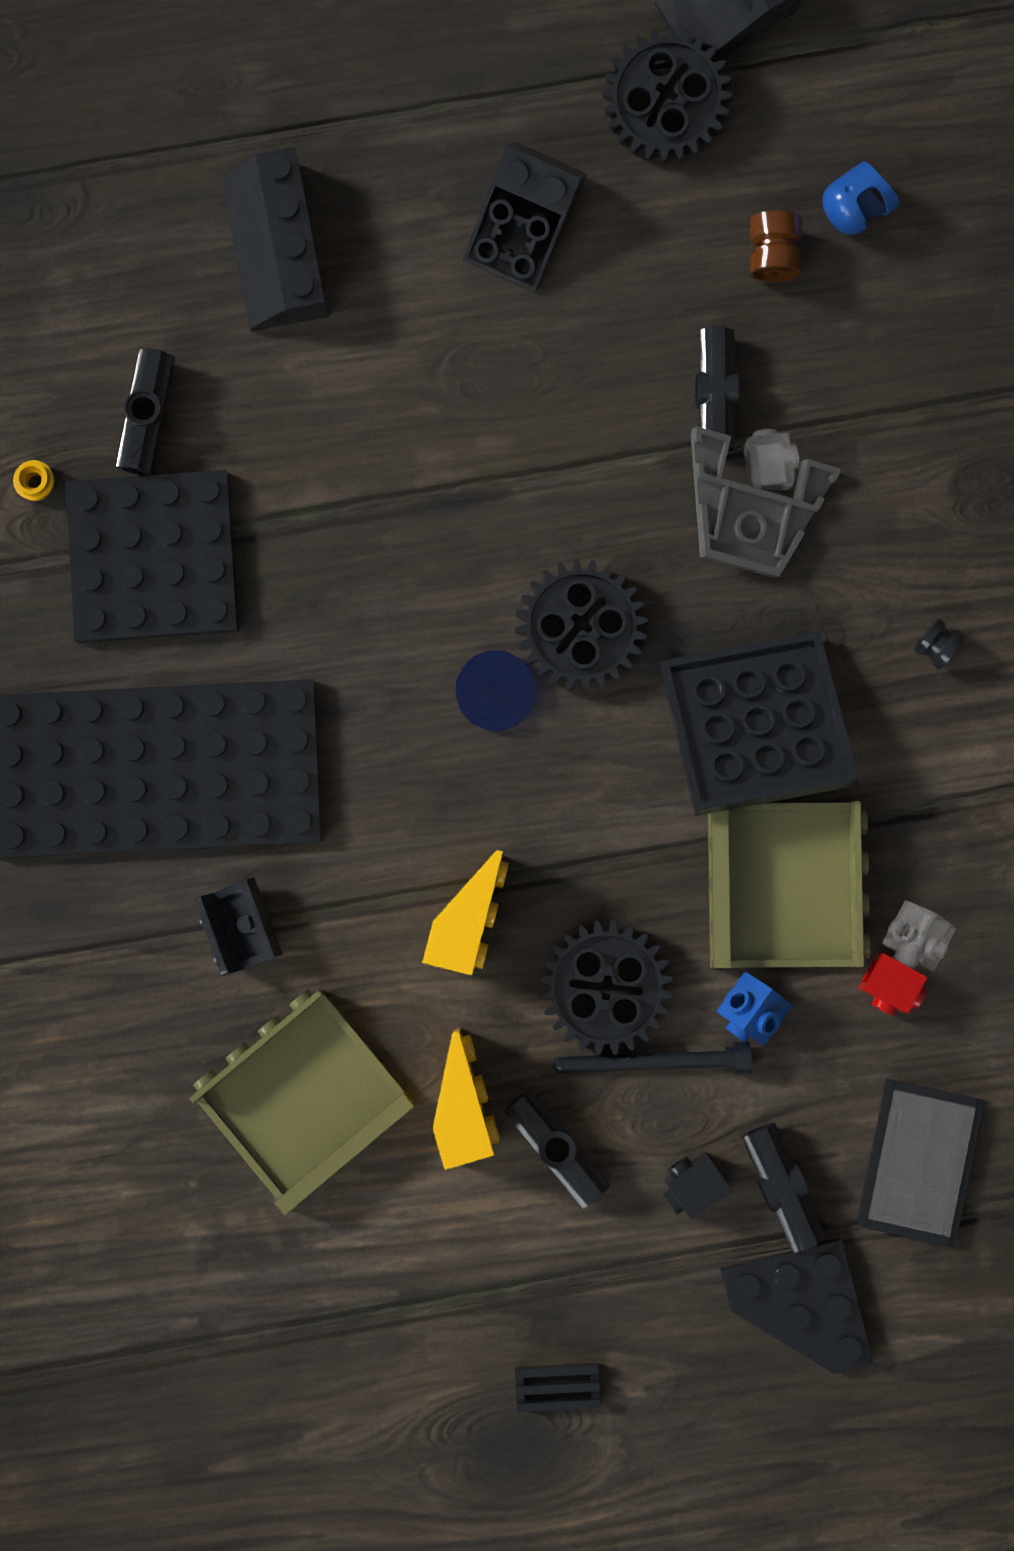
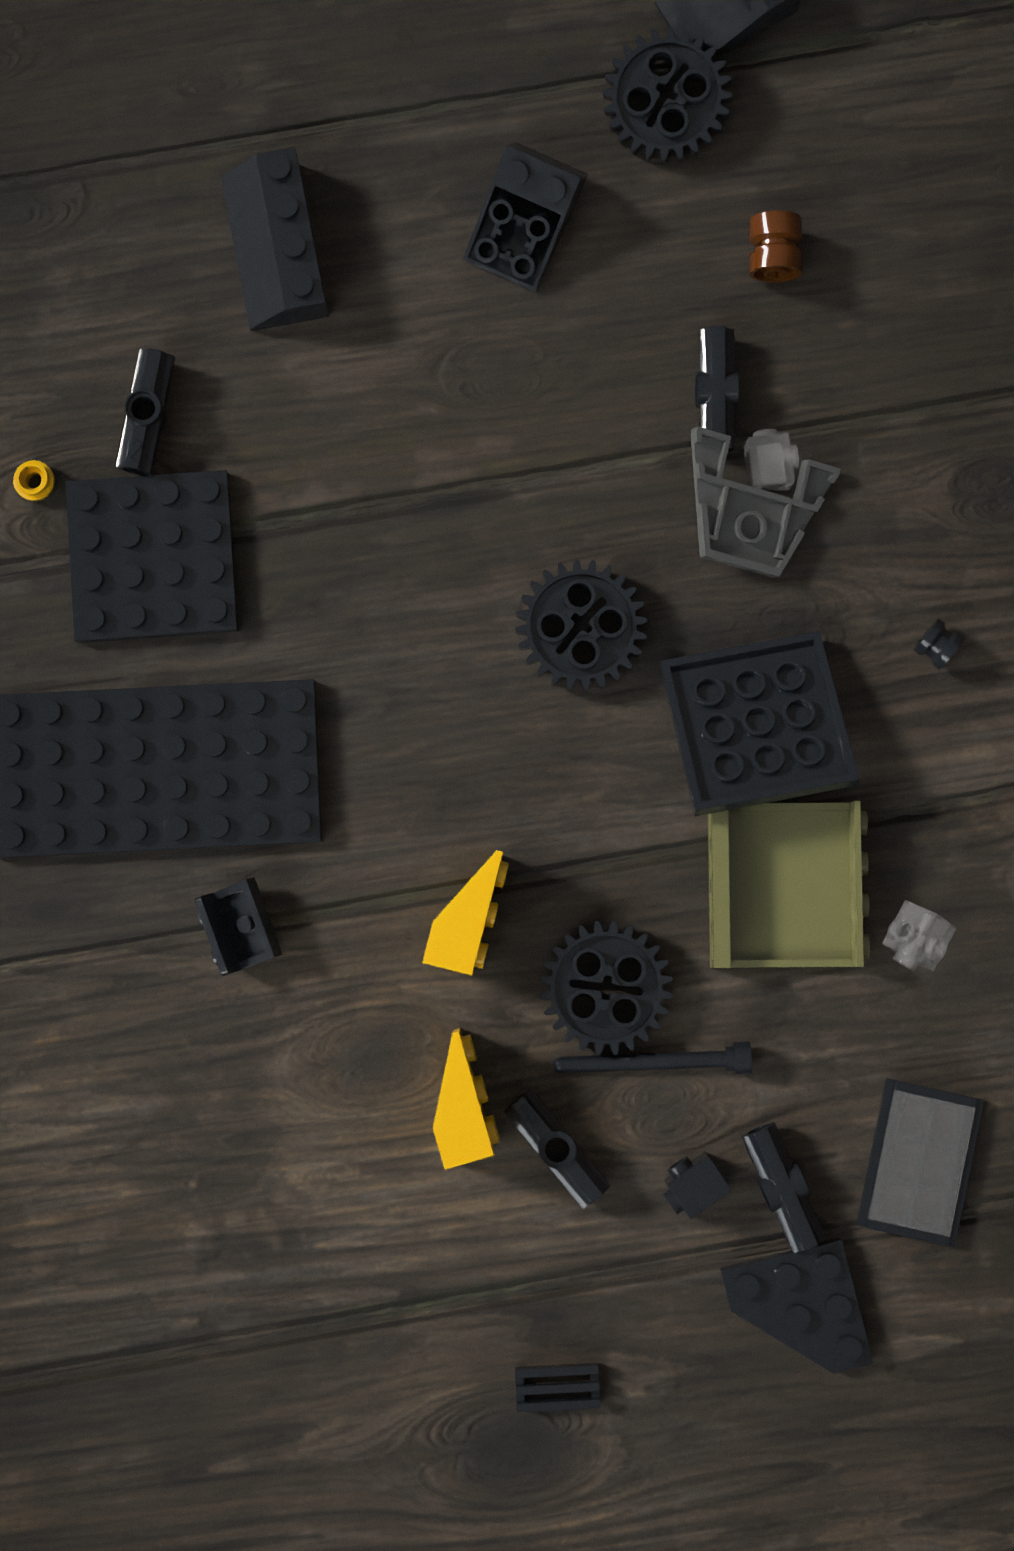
(302, 1098): olive panel -> none
(495, 690): clear blue tile -> none
(753, 1010): blue brick -> none
(851, 202): blue helmet -> none
(893, 985): red brick -> none

